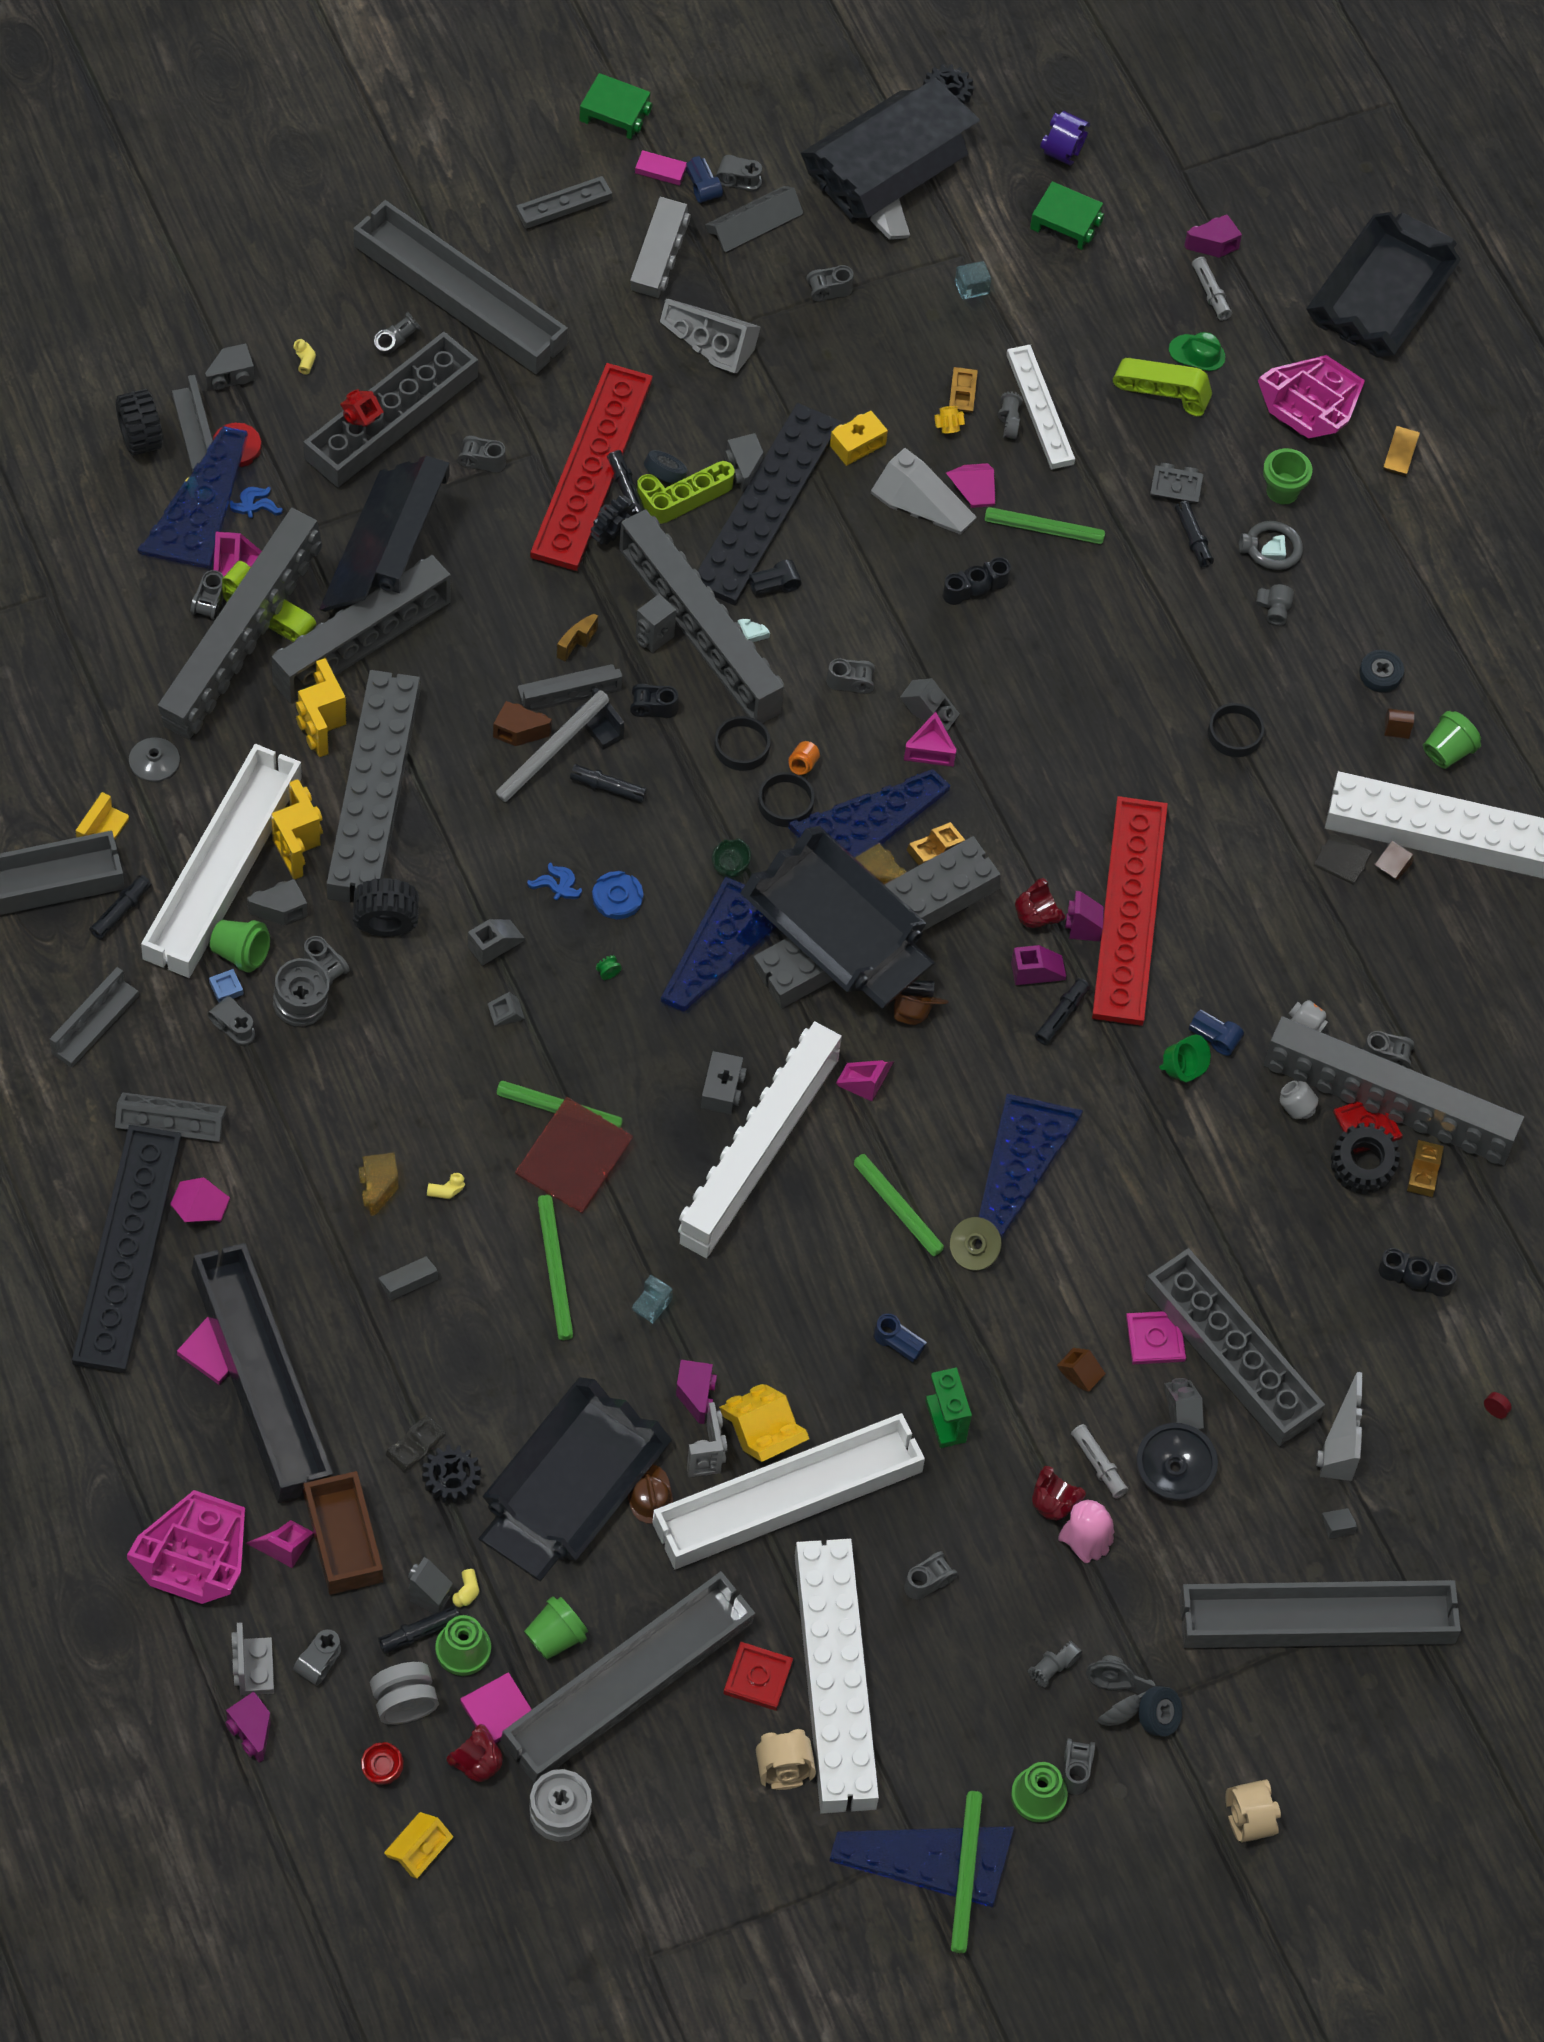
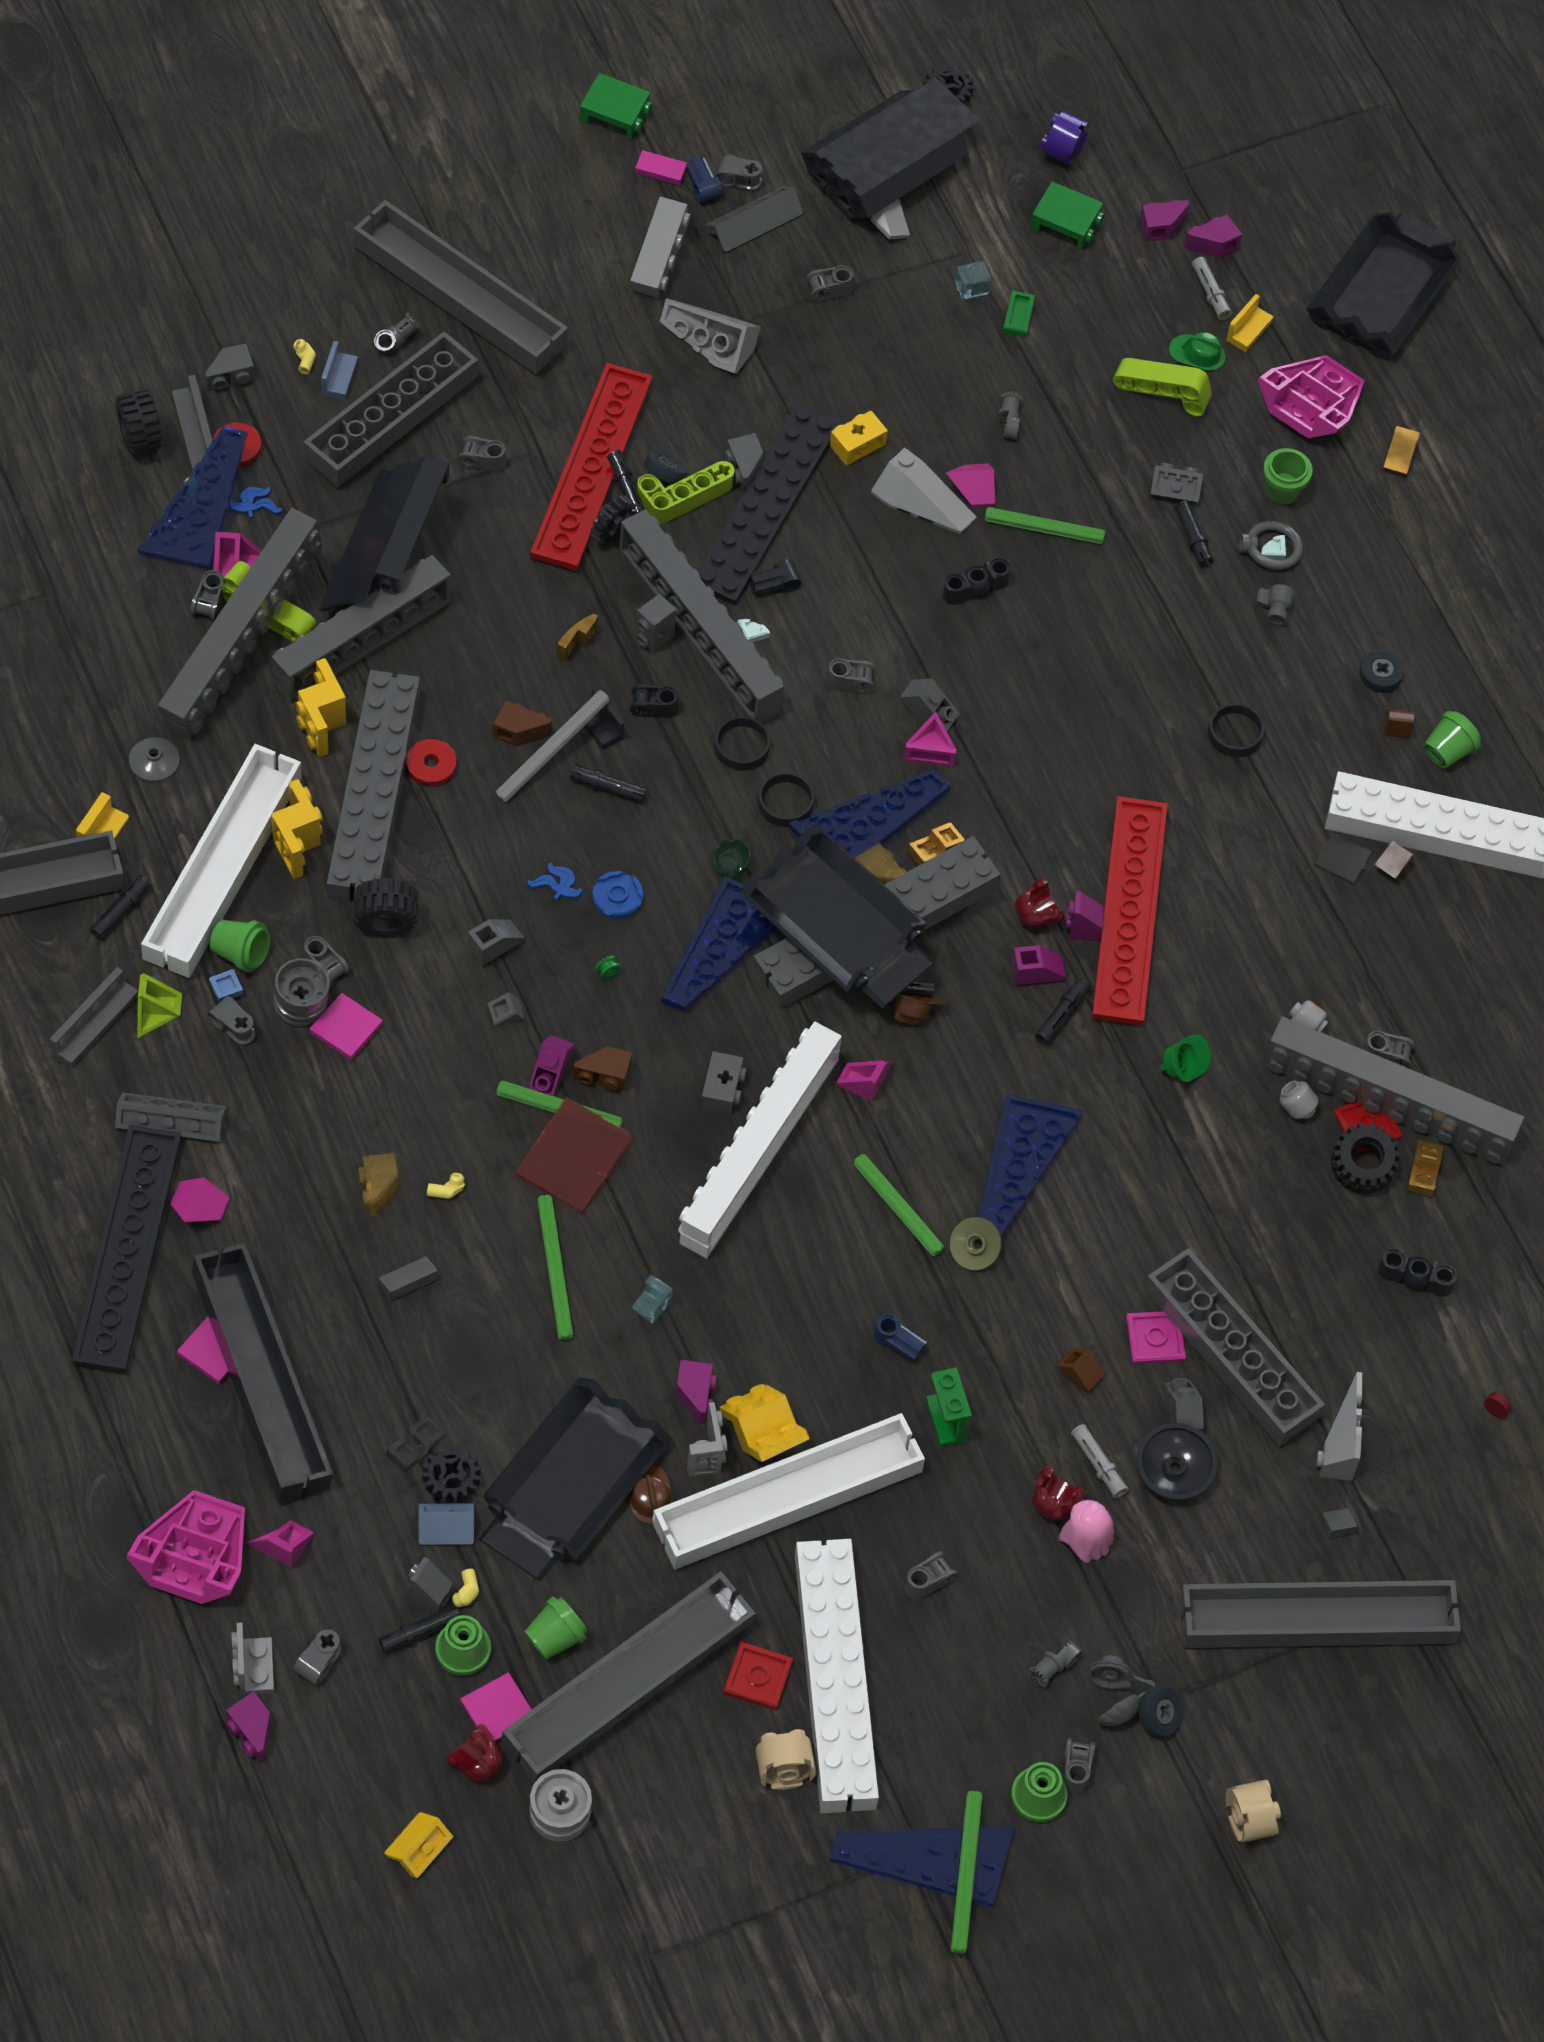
(156, 1004): none -> lime slope
(279, 904): dark grey slope -> none
(338, 373): none -> sand blue panel
(343, 1533): reddish brown piece -> none
(346, 1026): none -> dark pink tile
(361, 407): red brick -> none
(382, 1763): red hair -> none
(404, 1693): light grey wheel -> none
(428, 750): none -> red tile
(446, 1524): none -> sand blue panel
(551, 1065): none -> magenta slope
(564, 202): dark grey plate -> none
(570, 687): dark grey panel -> none
(605, 1068): none -> reddish brown slope
(804, 758): orange brick -> none
(949, 419): yellow gear -> none
(963, 389): pearl gold slope -> none
(1019, 314): none -> green tile
(1040, 407): white plate -> none
(1162, 219): none -> magenta slope
(1223, 1036): dark blue piece -> none
(1248, 325): none -> yellow panel

